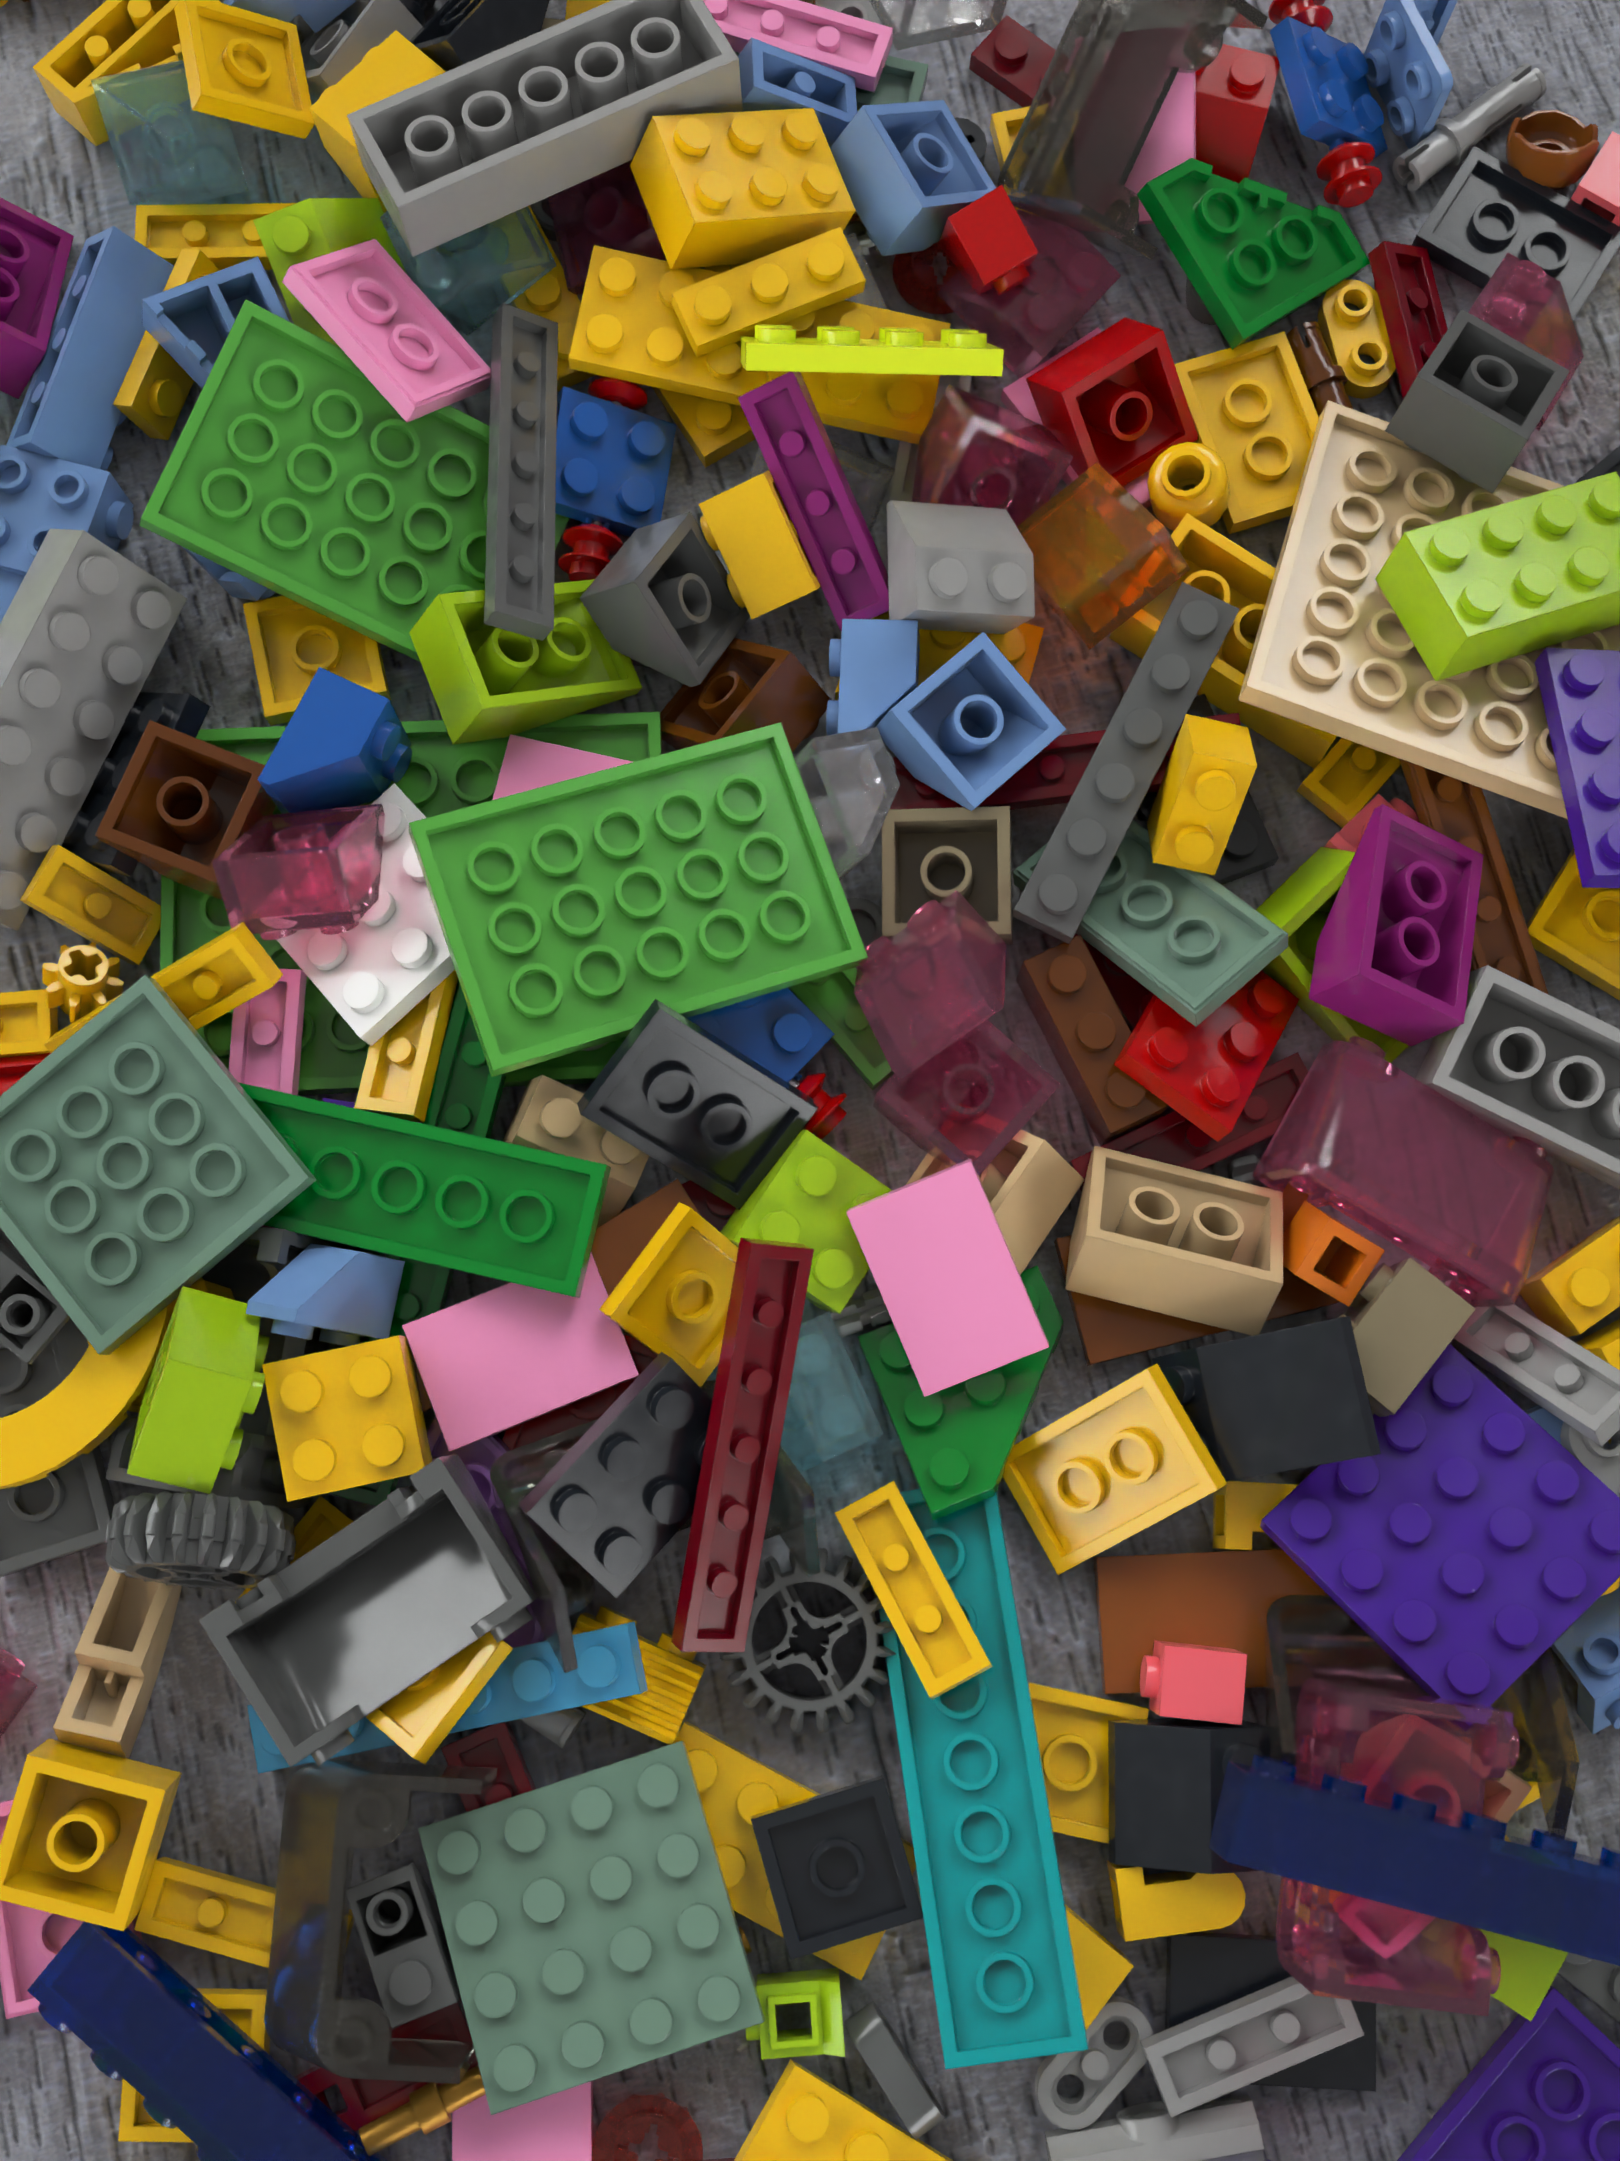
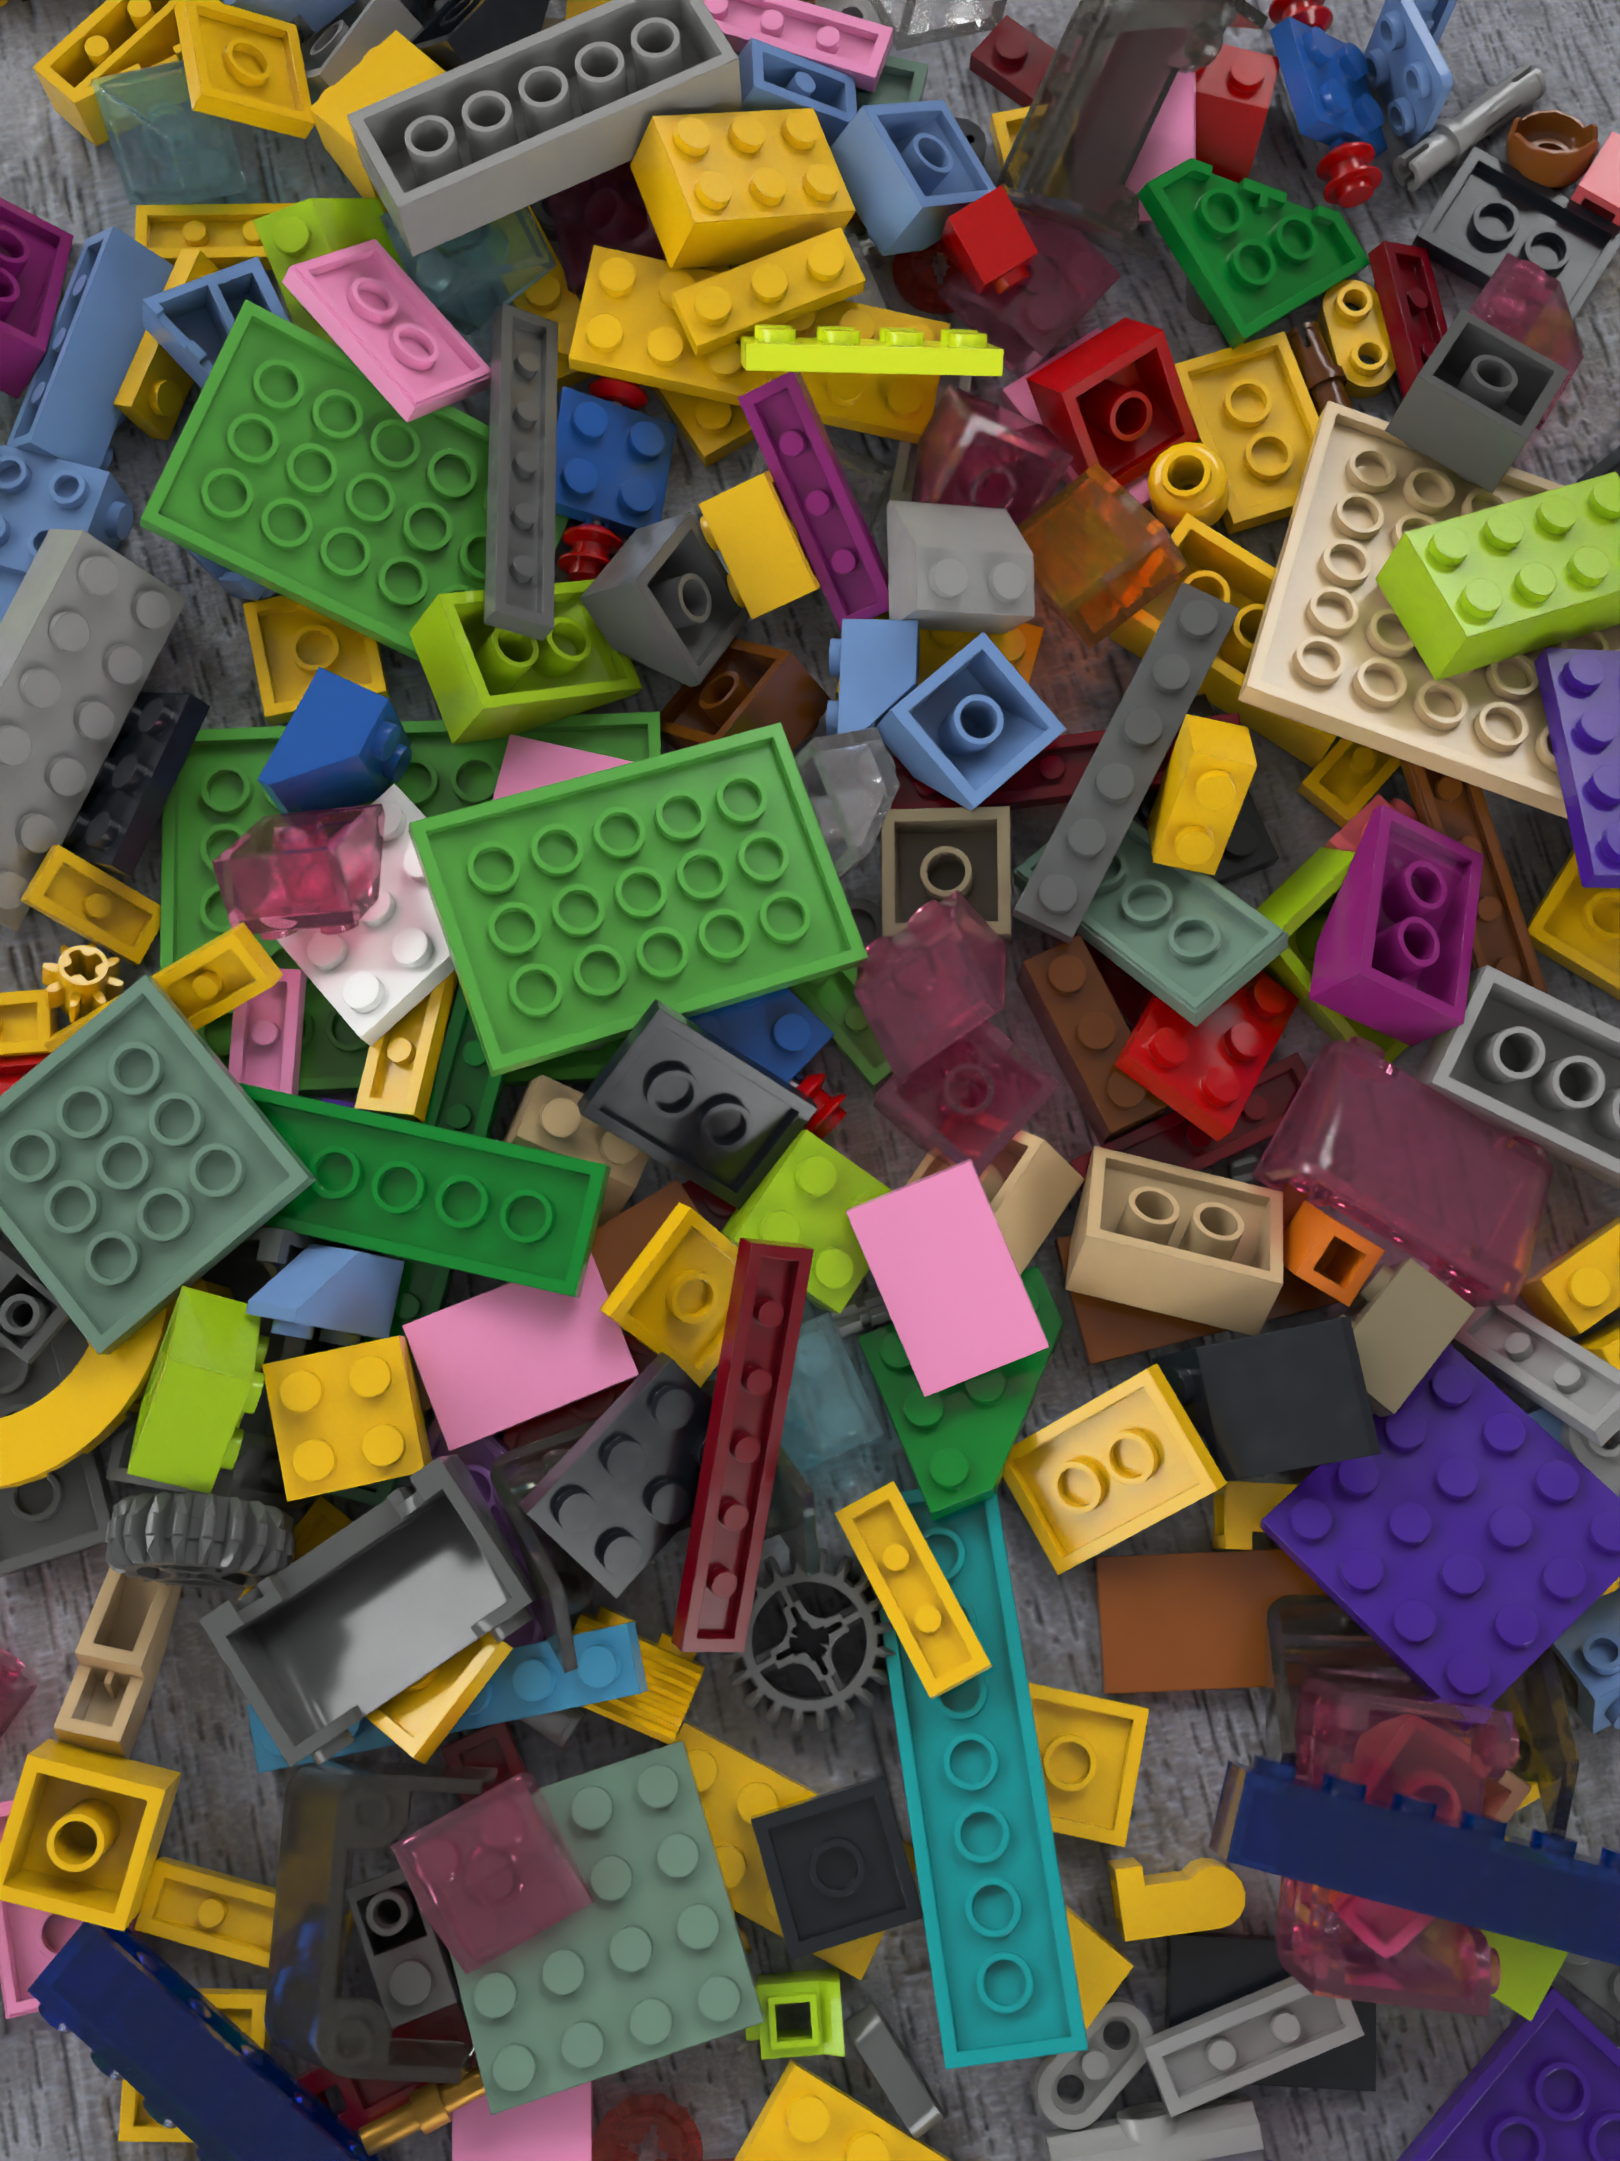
(183, 806): reddish brown slope -> none
(493, 1872): none -> clear pink slope
(1169, 1788): black slope -> none
(1195, 1682): coral brick -> none

